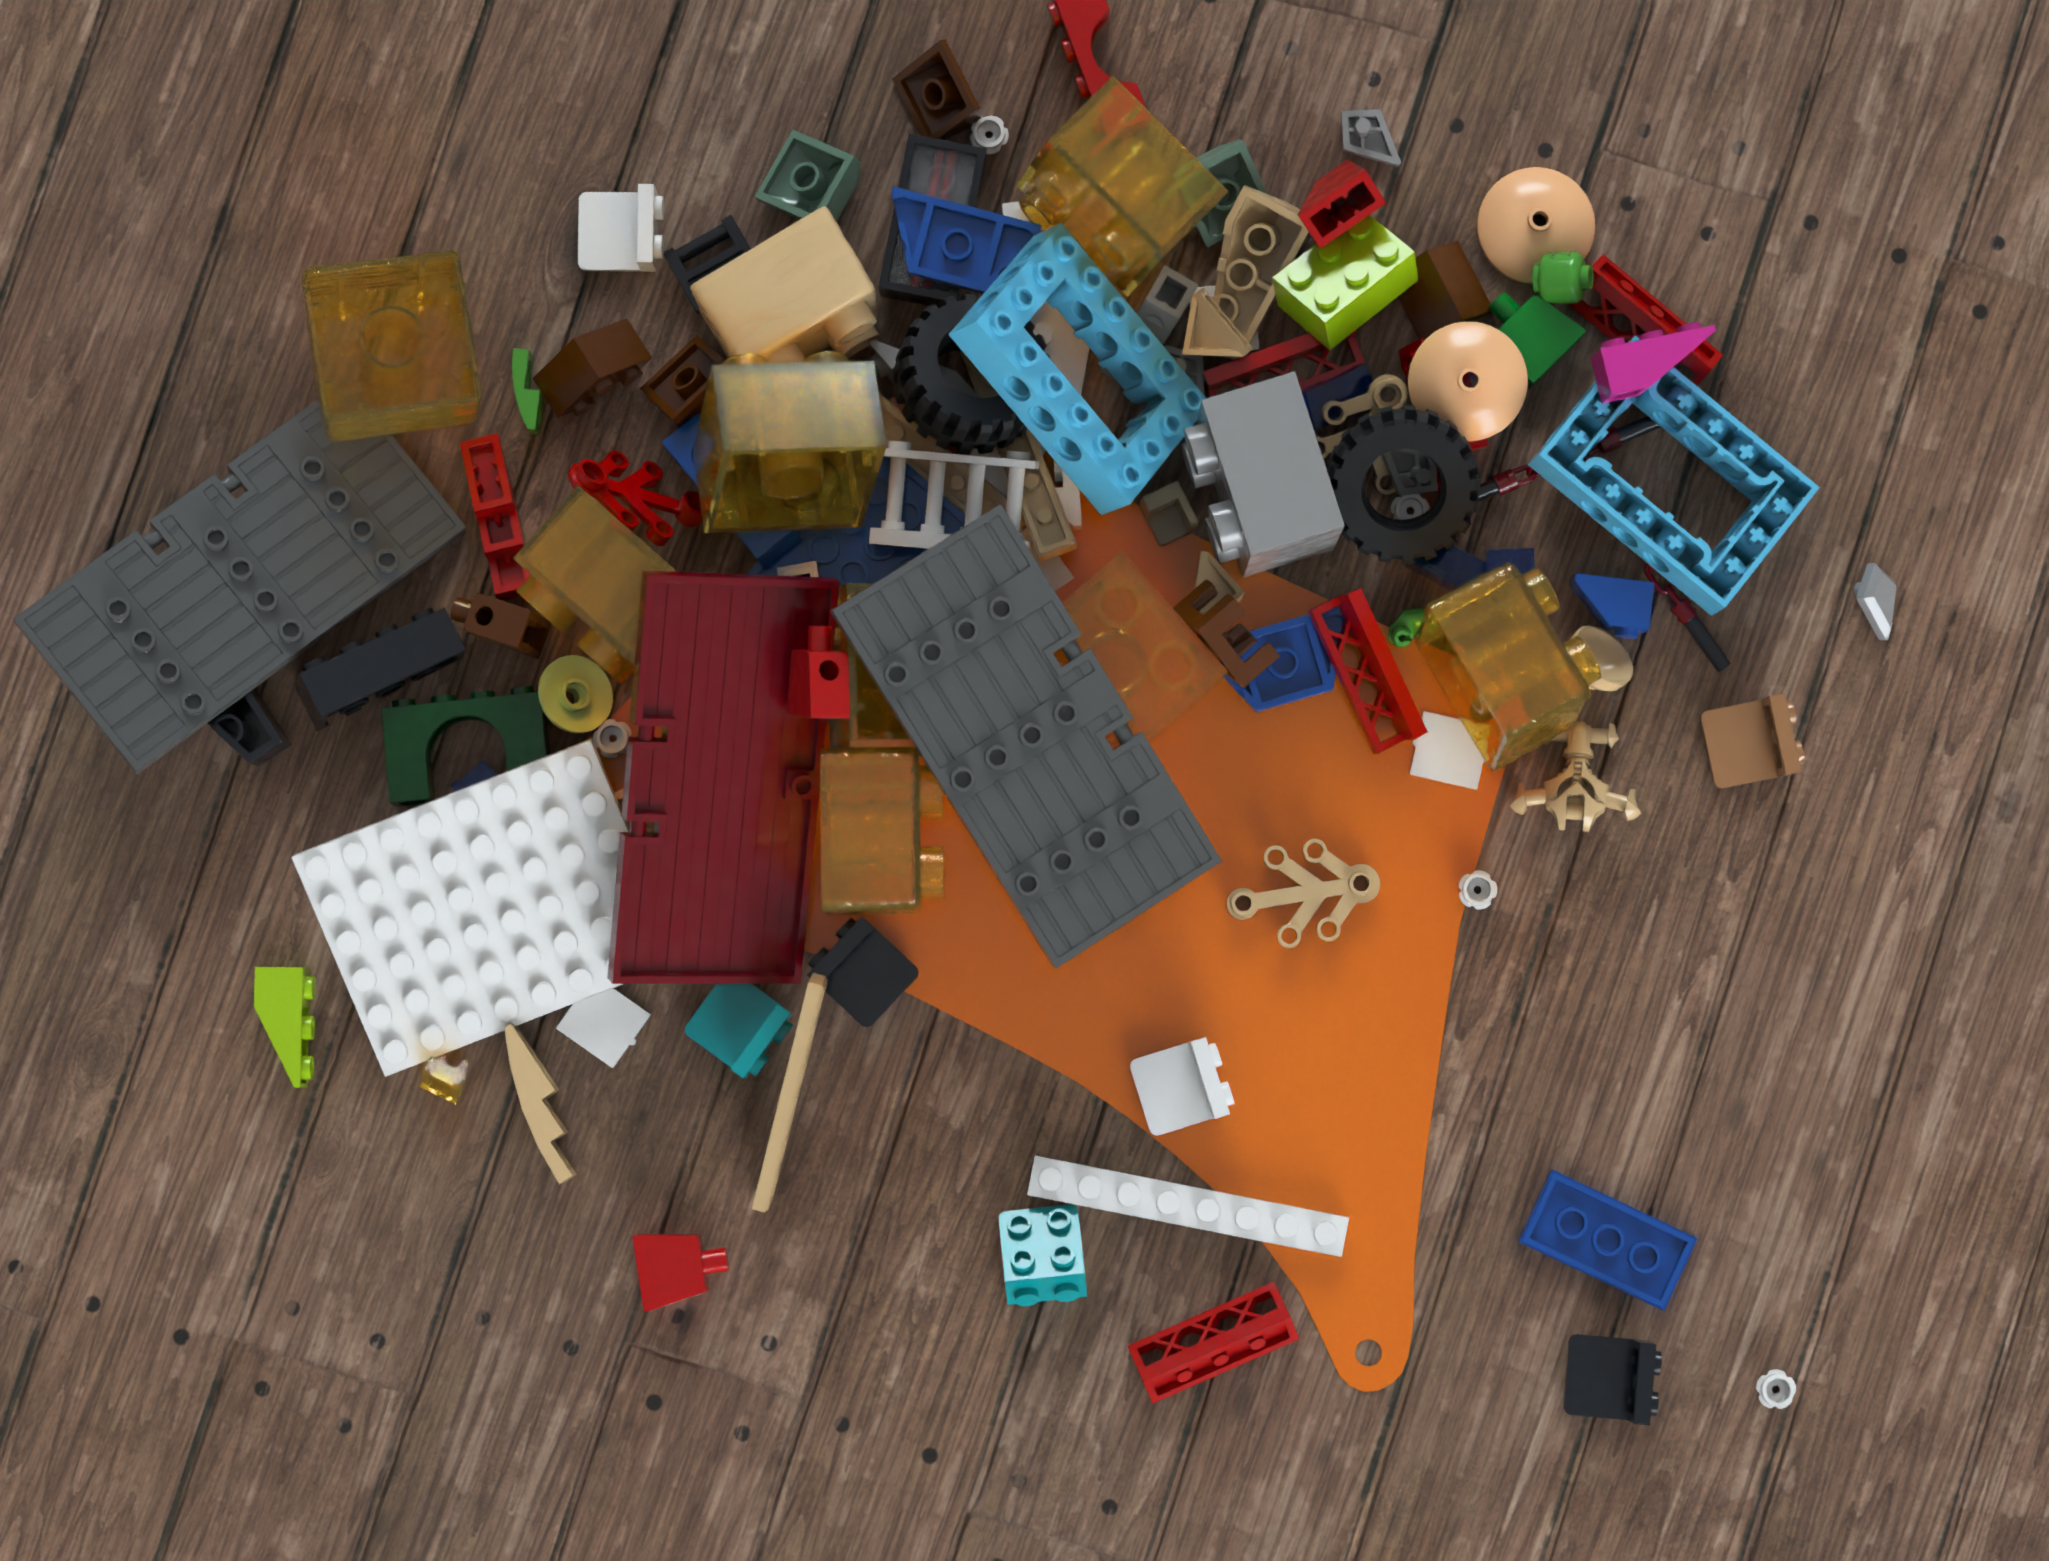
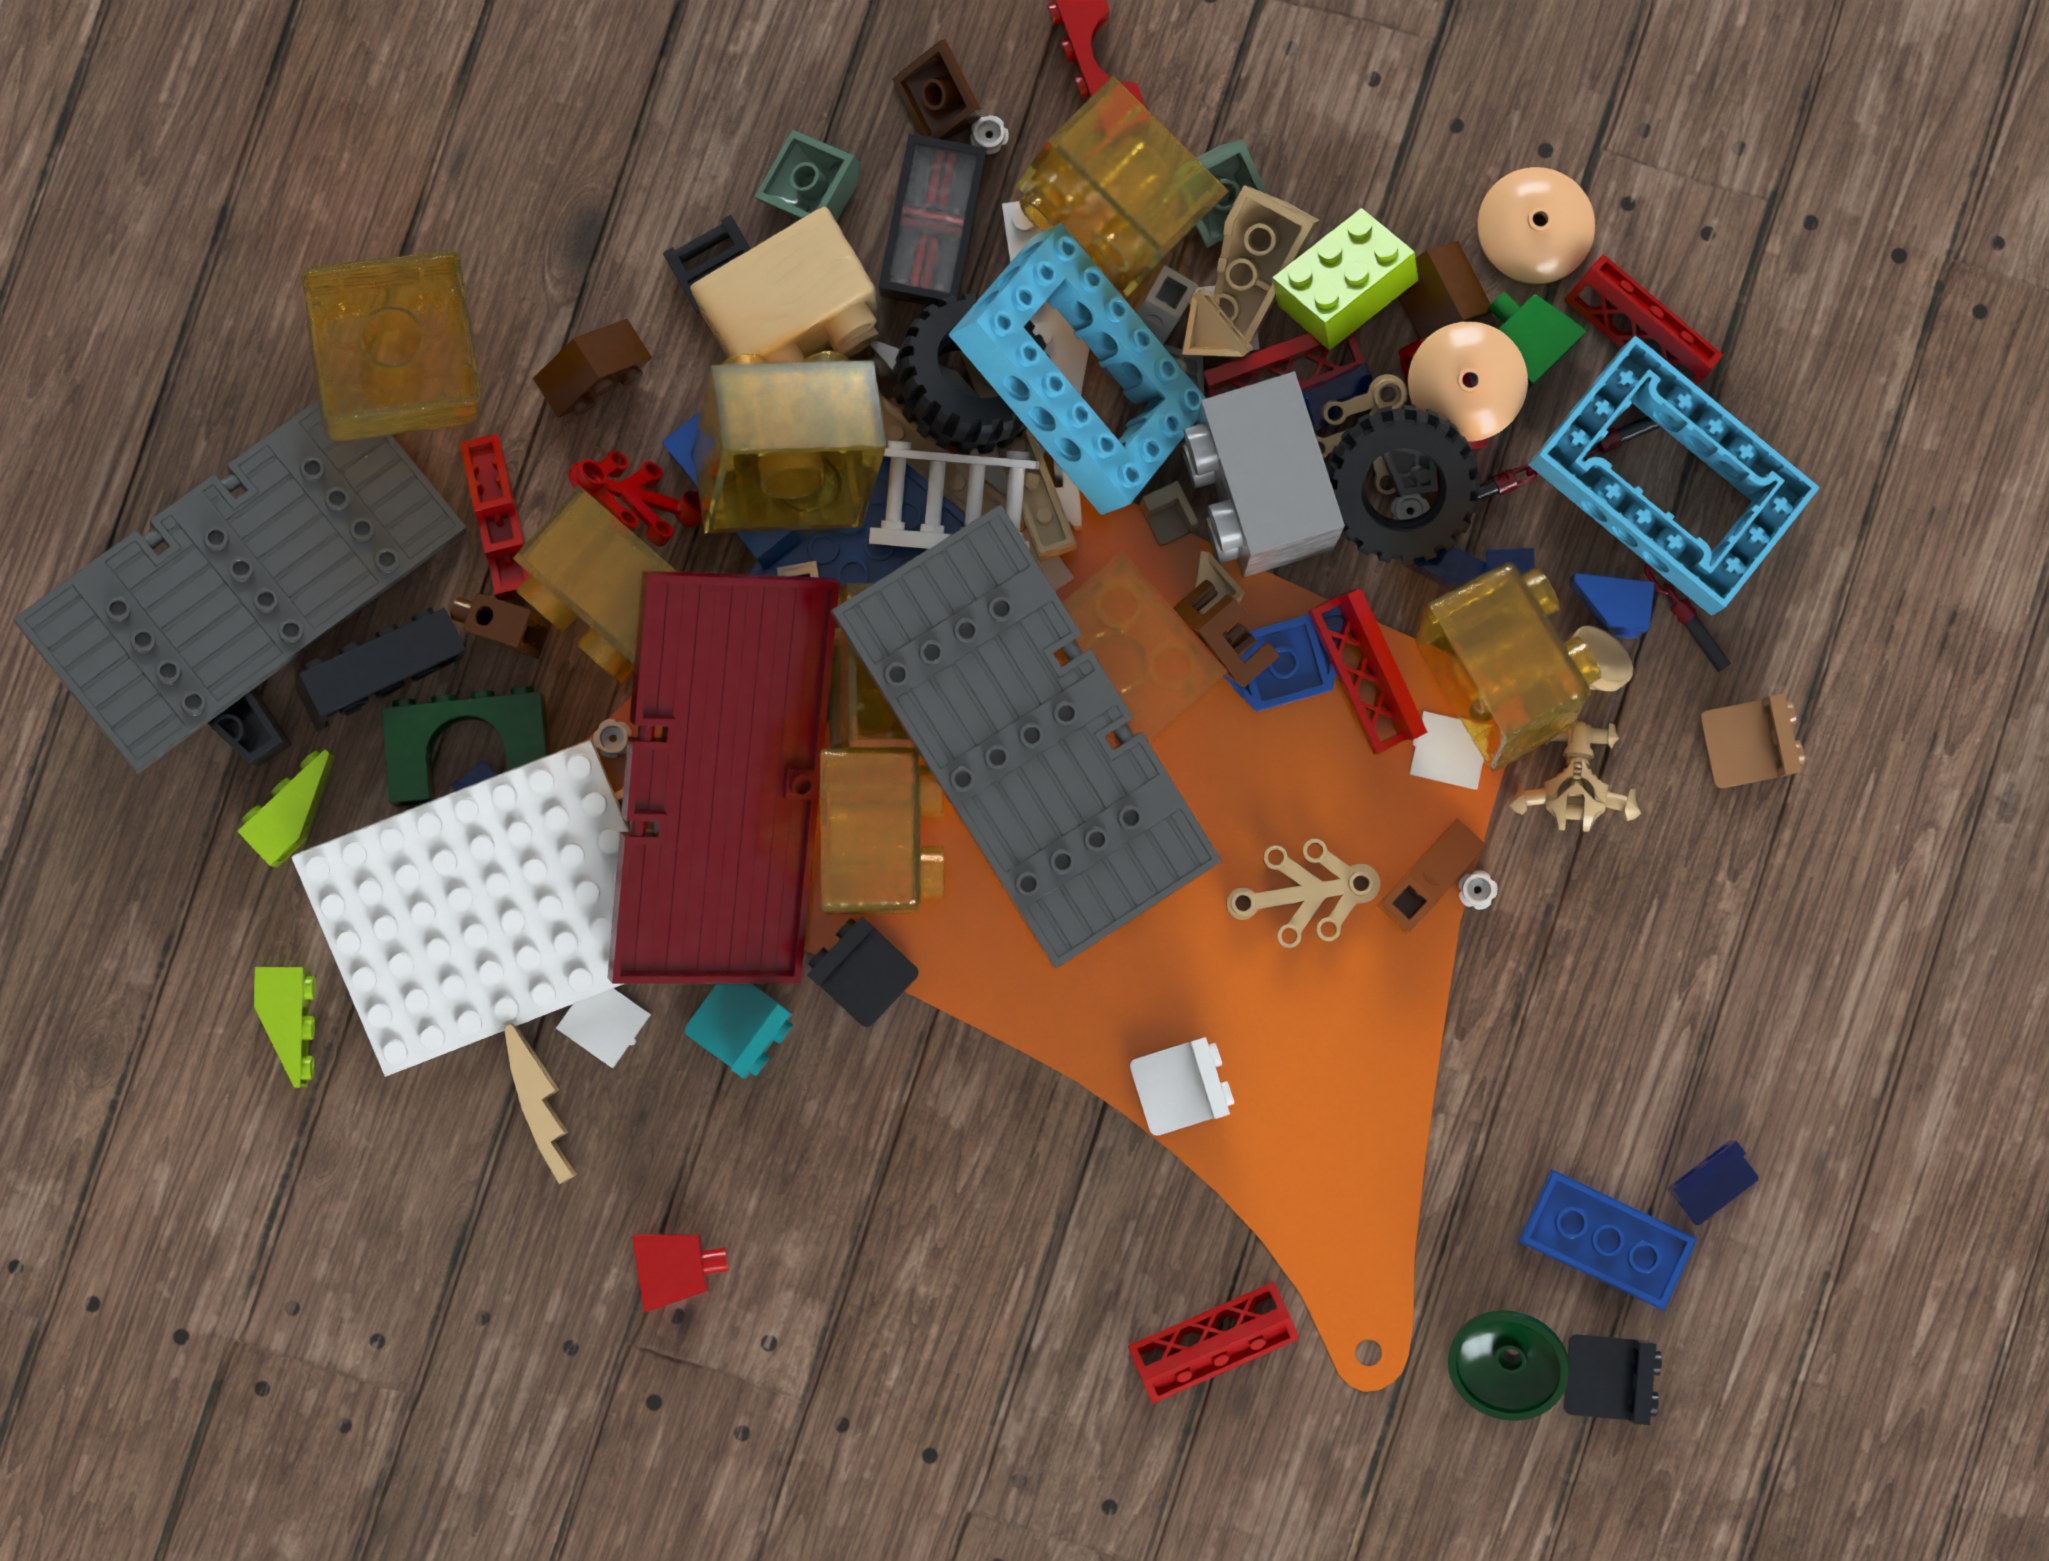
(287, 818): none -> lime slope
(444, 1079): clear yellow tile -> none
(529, 401): bright green slope -> none
(590, 690): yellowish green dish -> none
(620, 230): white bracket -> none
(682, 382): reddish brown slope -> none
(790, 1092): tan tile -> none
(819, 678): red torso -> none
(957, 241): blue wing -> none
(1042, 1255): bracket -> none
(1188, 1206): white plate -> none
(1339, 202): red slope -> none
(1368, 136): light grey piece -> none
(1405, 627): bright green arm -> none
(1431, 876): none -> dark orange slope
(1506, 1383): none -> dark green dish
(1562, 277): bright green head -> none
(1632, 367): dark pink slope -> none
(1713, 1182): none -> clear blue panel
(1786, 1389): white plate -> none
(1877, 599): light grey piece -> none

